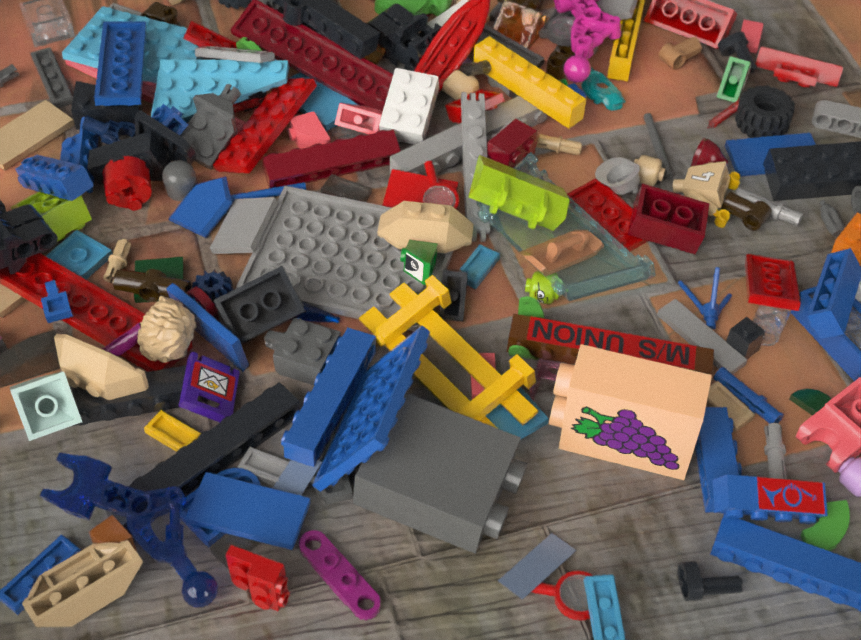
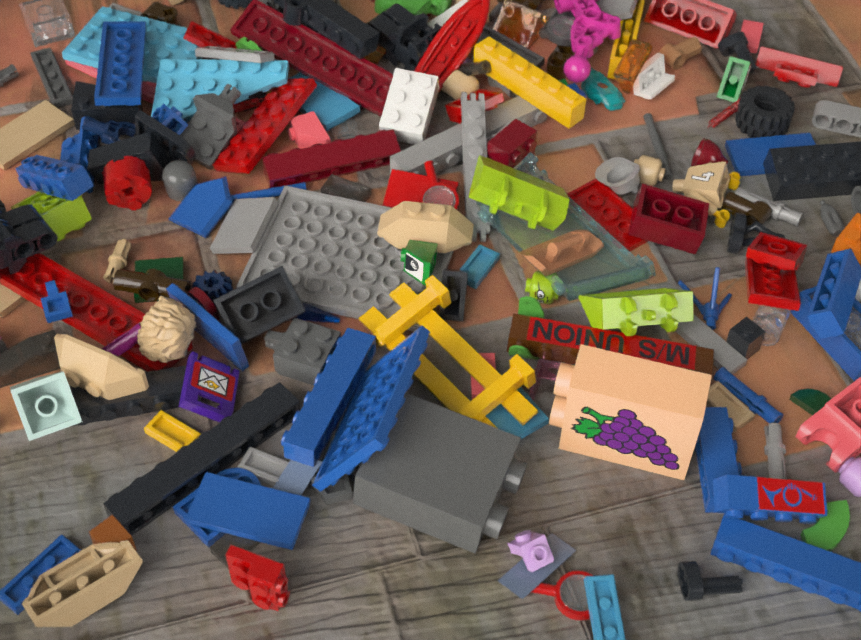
(80, 254): dark azure tile -> none
(93, 489): clear blue piece -> none
(339, 575): magenta plate -> none
(358, 118): coral slope -> none
(532, 548): none -> lavender bracket
(559, 144): tan axle -> none
(631, 64): none -> clear orange tile
(638, 308): none -> lime piece
(652, 78): none -> white bracket
(739, 230): none -> black piece
(777, 251): none -> red plate

